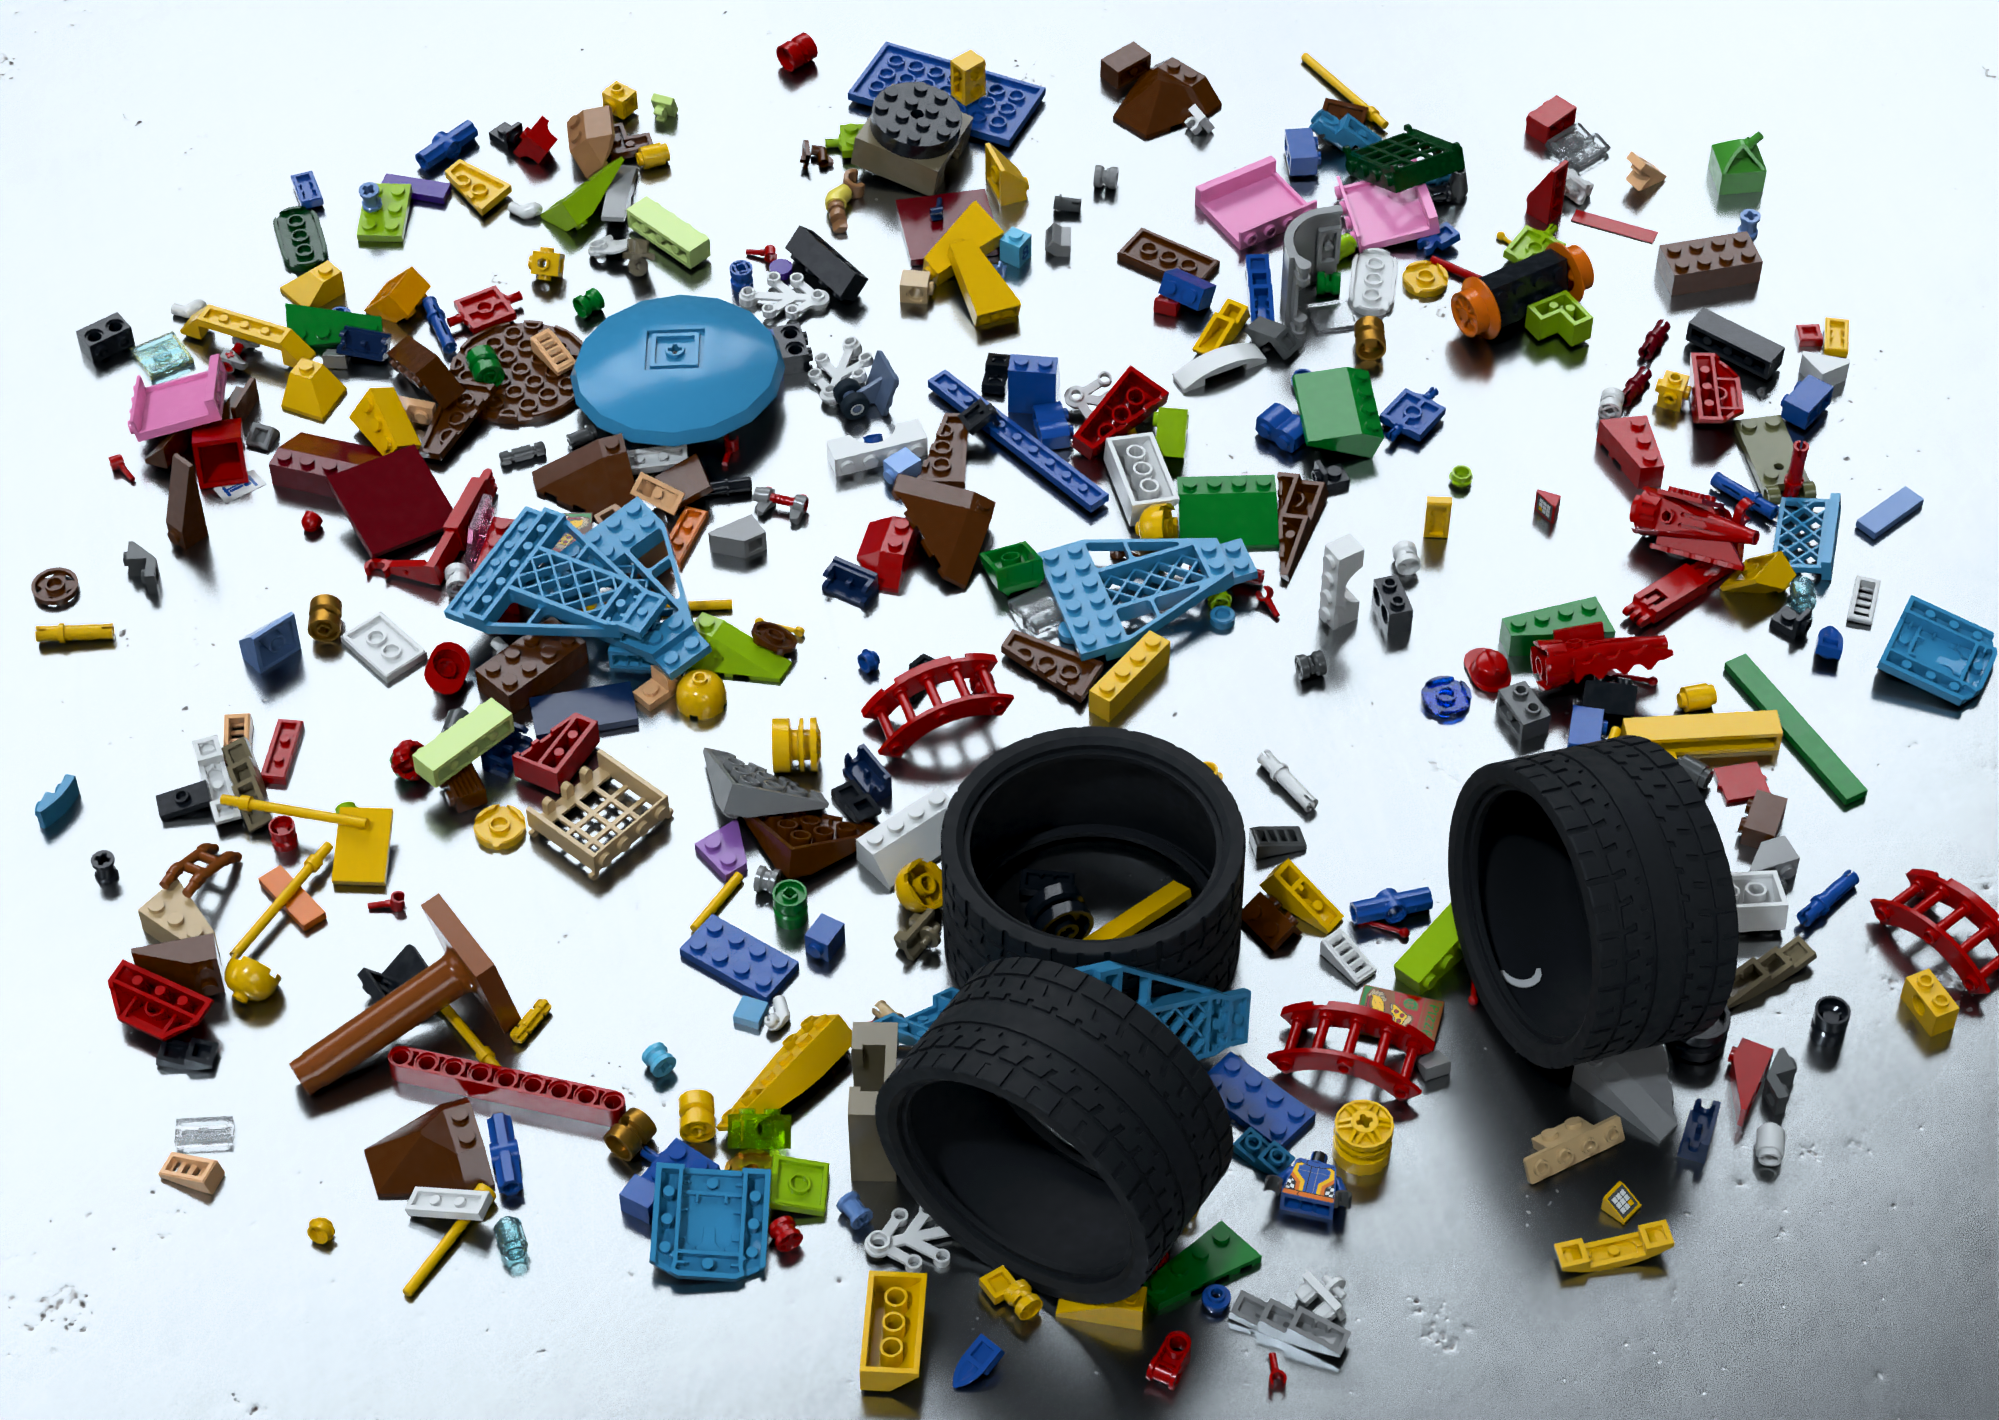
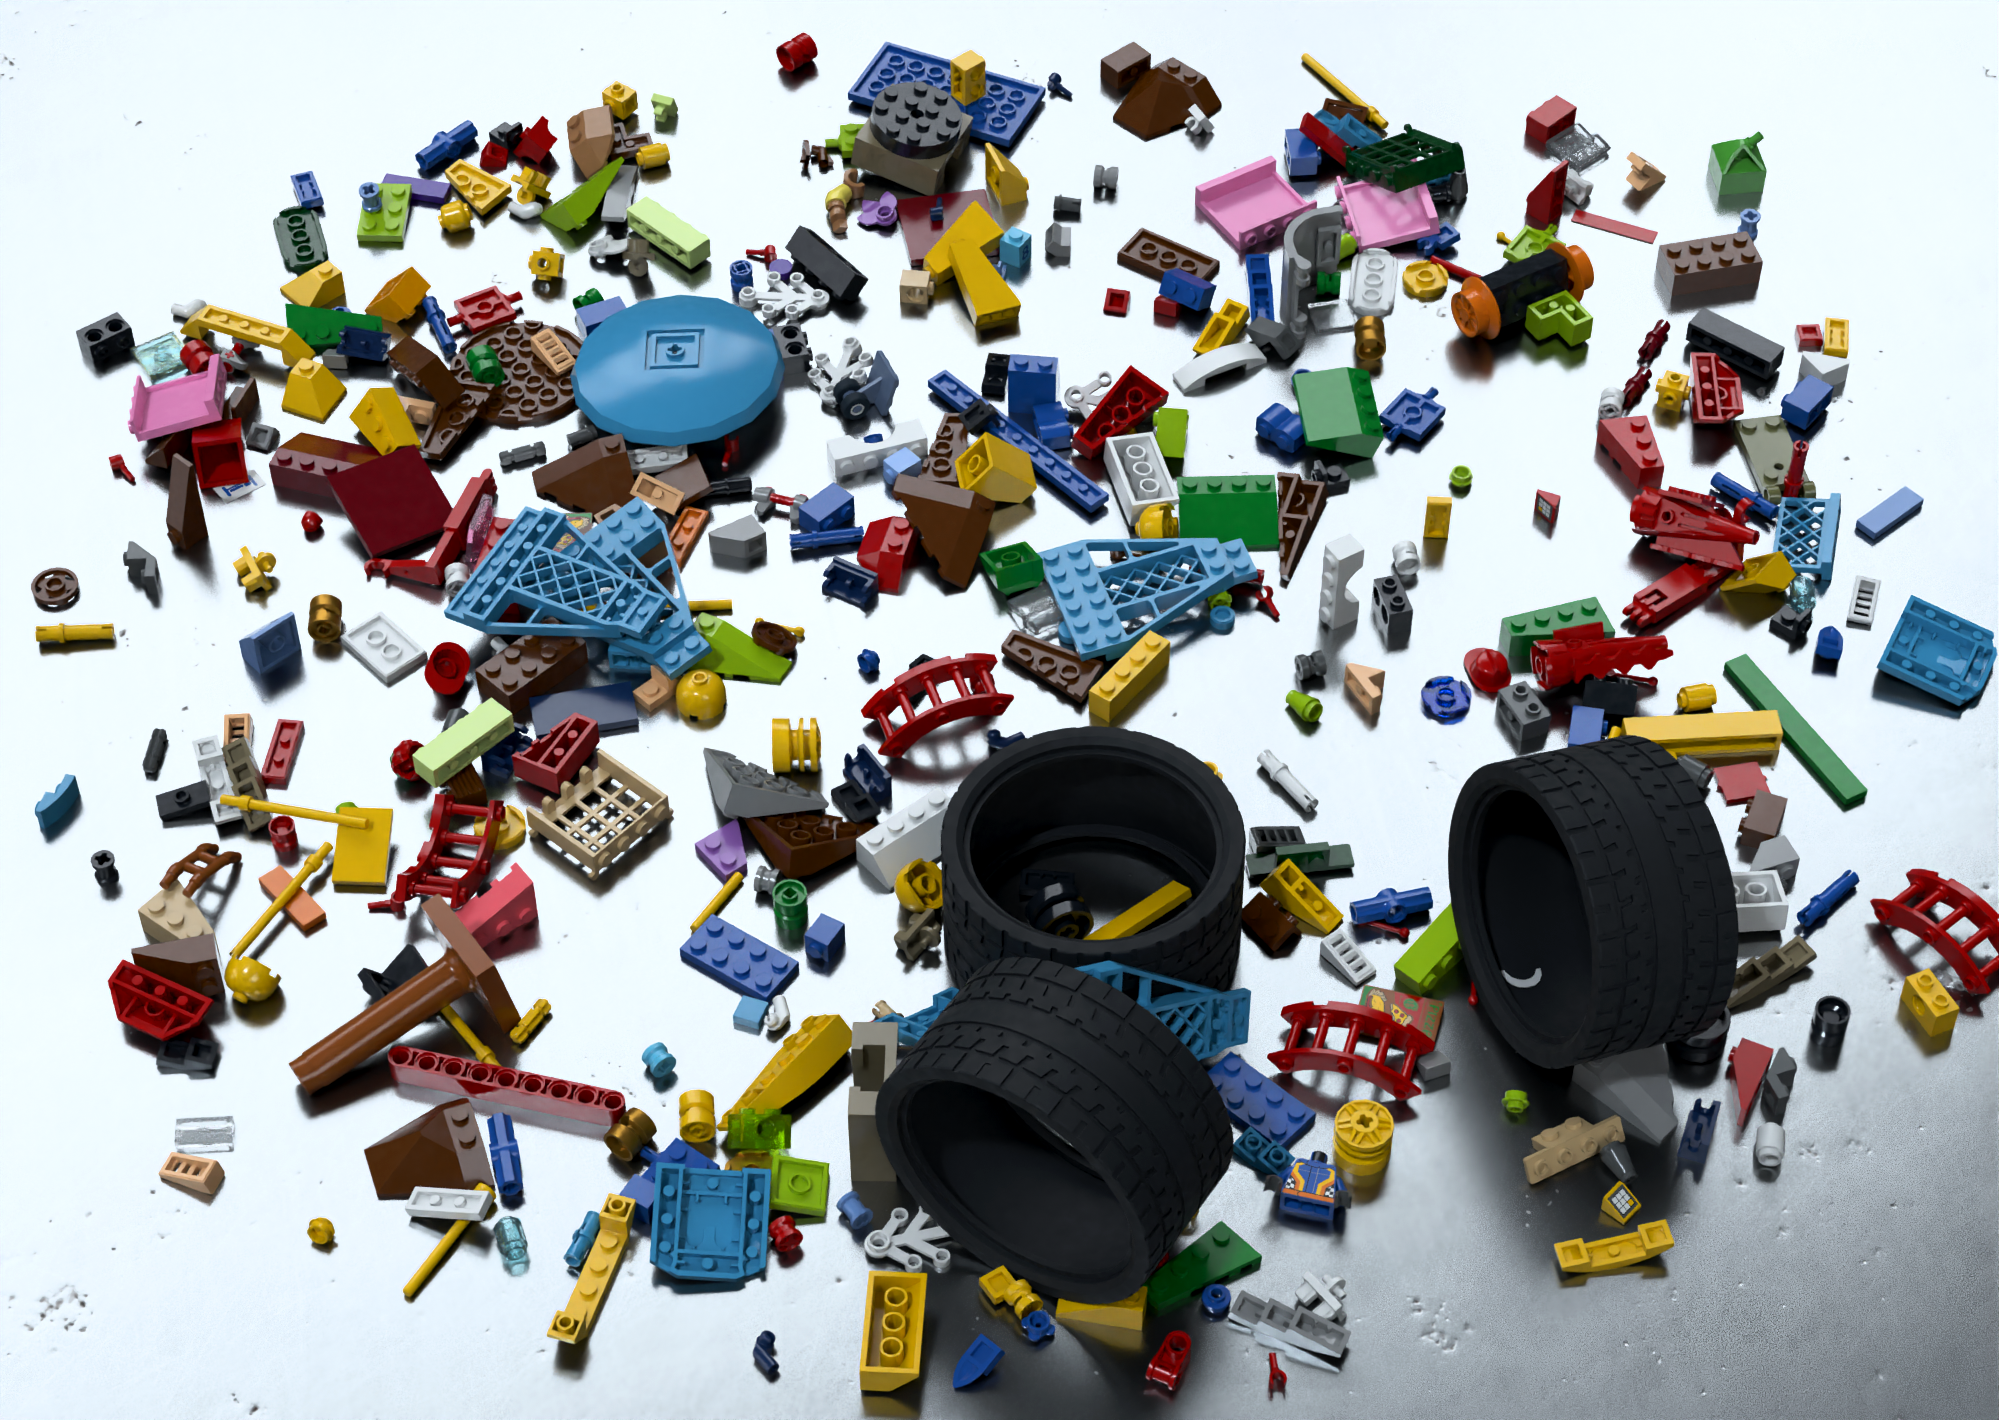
(154, 750): none -> dark grey axle
(196, 356): none -> red wheel
(258, 566): none -> yellow hips
(419, 878): none -> red fence
(455, 216): none -> yellow head
(493, 156): none -> red slope
(500, 908): none -> coral wedge
(532, 184): none -> yellow hips
(582, 1239): none -> dark azure pin
(593, 315): none -> brick
(598, 1271): none -> yellow slope
(762, 1351): none -> dark blue arm
(827, 509): none -> brick
(828, 537): none -> blue pin
(879, 212): none -> medium lavender plate
(996, 470): none -> yellow slope
(997, 741): none -> dark blue arm
(1038, 1318): none -> blue plate
(1055, 83): none -> dark blue hand
(1117, 300): none -> red slope
(1304, 705): none -> lime cone
(1306, 857): none -> bracket
(1323, 137): none -> red tile
(1366, 685): none -> light nougat slope
(1515, 1101): none -> lime plate
(1618, 1161): none -> dark grey cone

